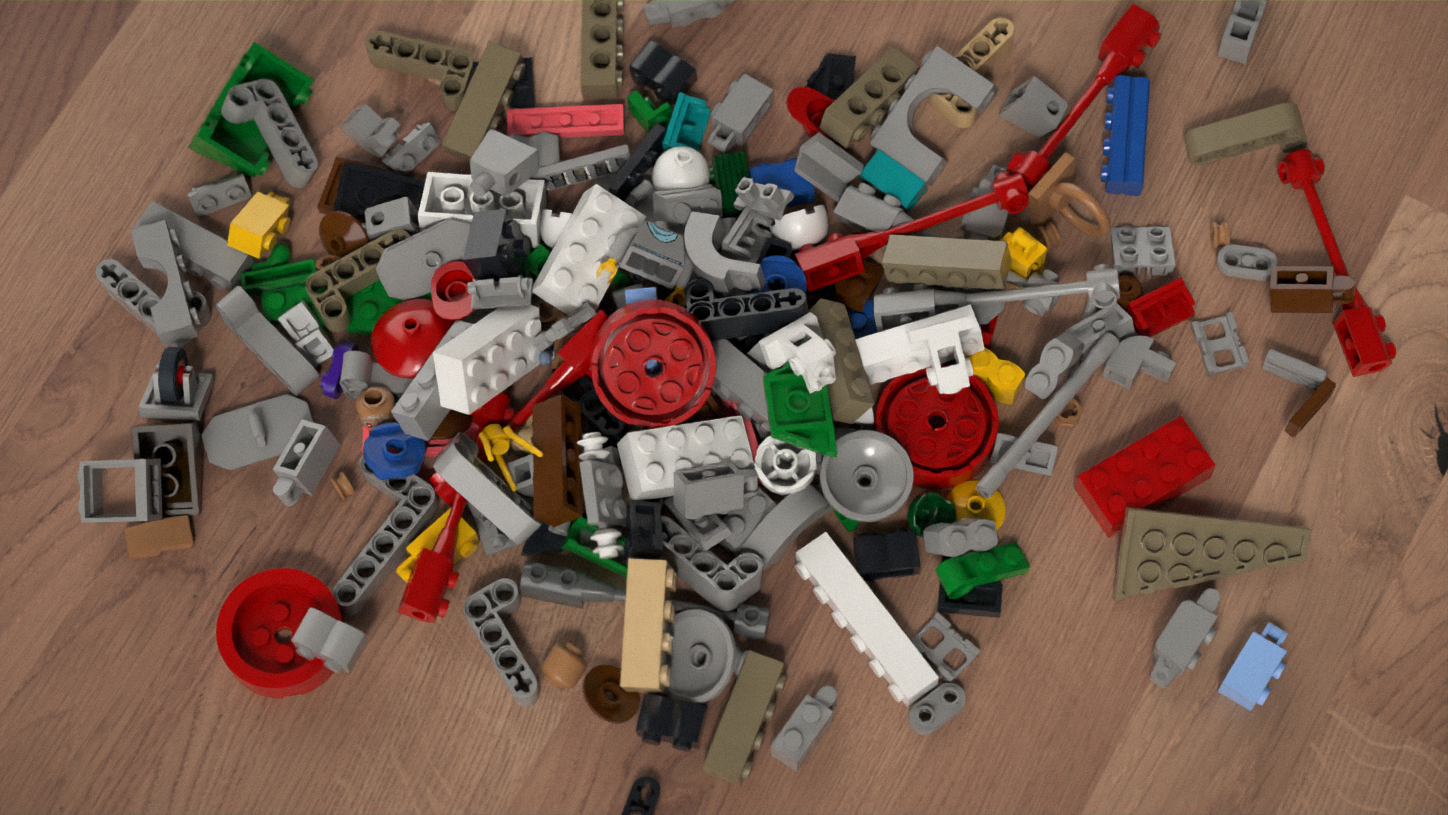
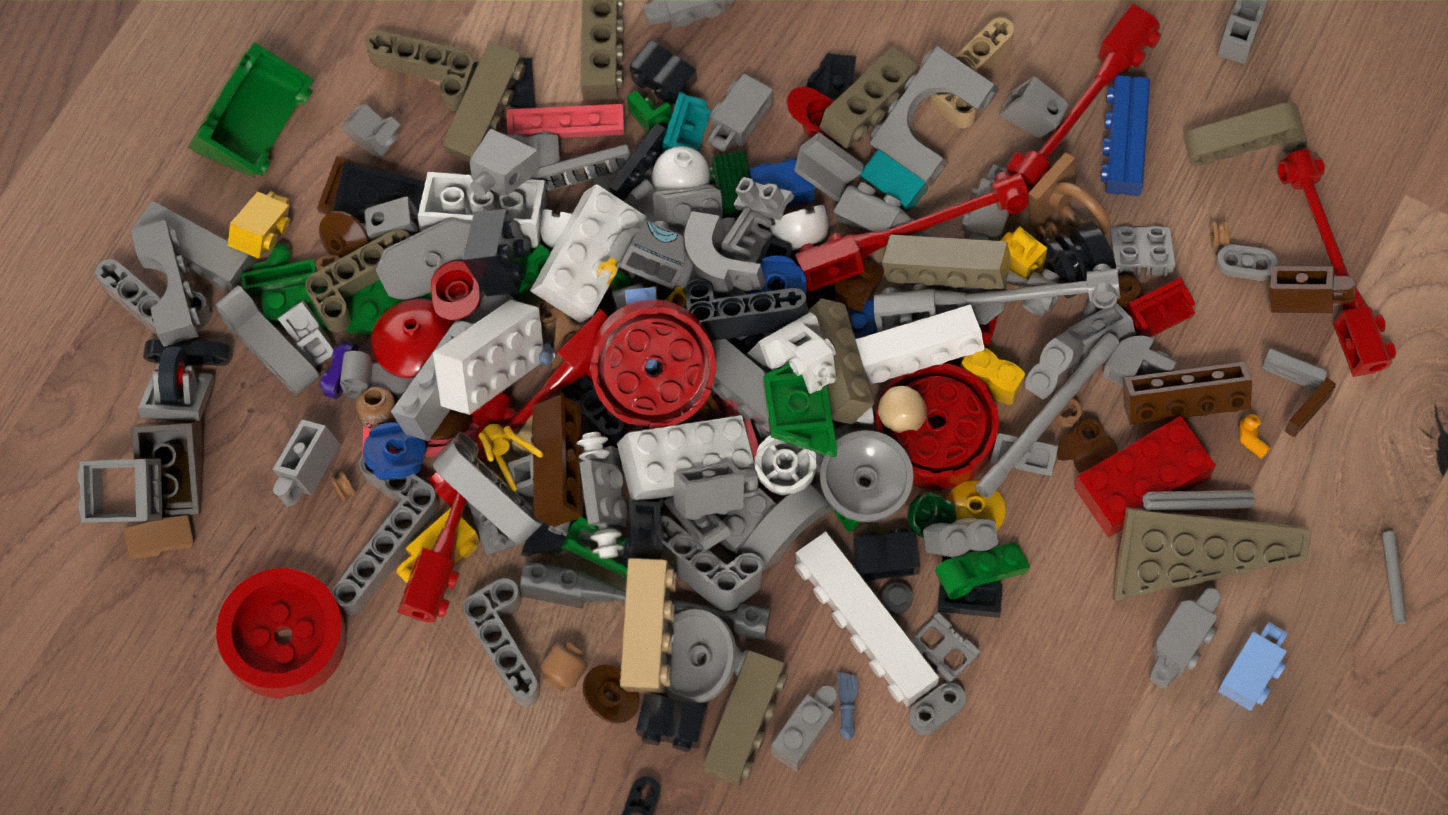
(197, 352): none -> black beam
(216, 197): light grey hinge -> none
(253, 431): light grey shield -> none
(278, 126): light grey beam -> none
(330, 641): light grey brick -> none
(416, 148): light grey hinge -> none
(502, 293): light grey hinge -> none
(564, 326): light grey piece -> none
(847, 693): none -> sand blue piece
(897, 598): none -> dark grey plate
(902, 409): none -> tan hair
(940, 336): white tile -> none
(1079, 254): none -> black wheel
(1086, 451): none -> reddish brown plate
(1187, 393): none -> reddish brown brick
(1198, 500): none -> light grey axle
(1229, 342): light grey piece -> none
(1249, 436): none -> light orange arm
(1394, 577): none -> light grey bar

